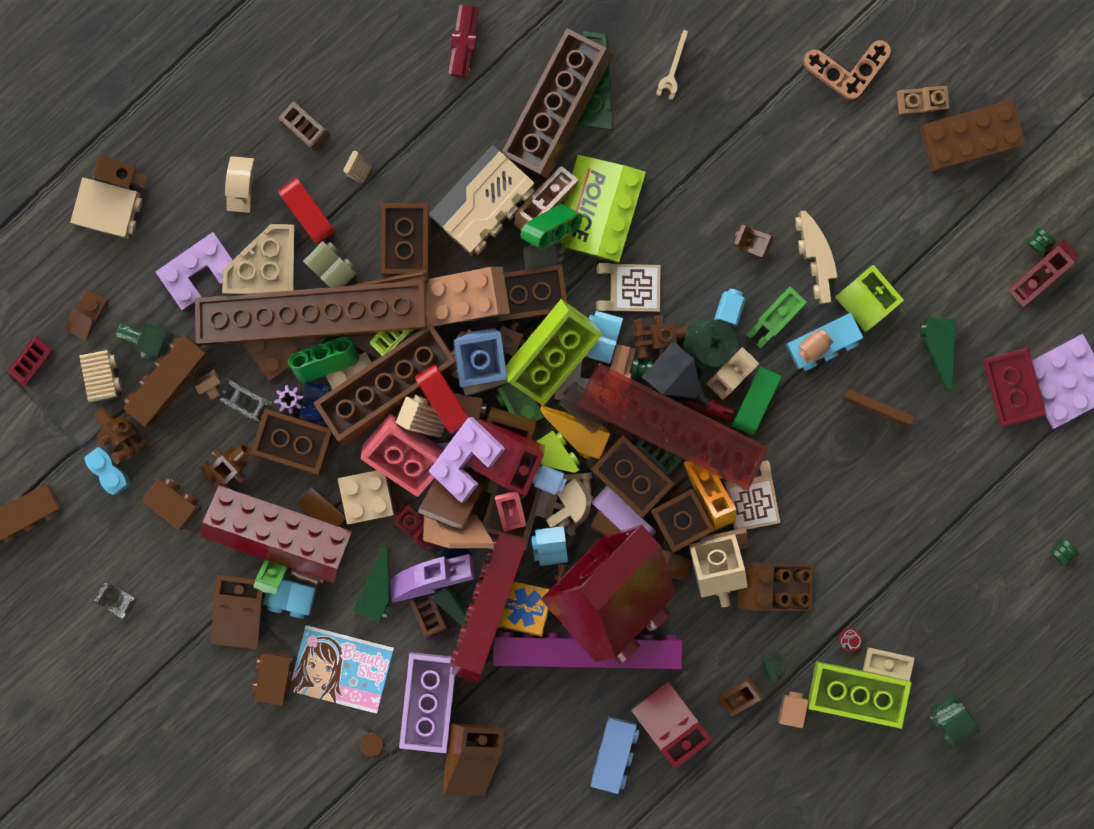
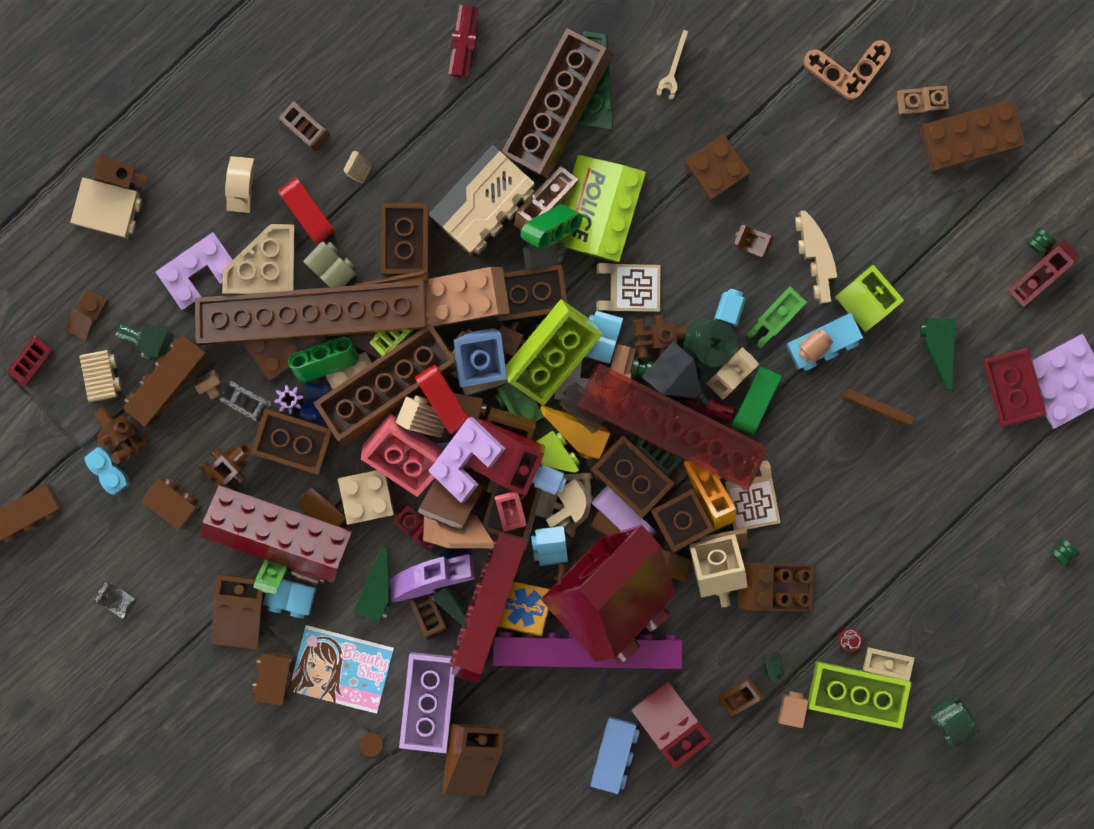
(716, 167): none -> reddish brown brick

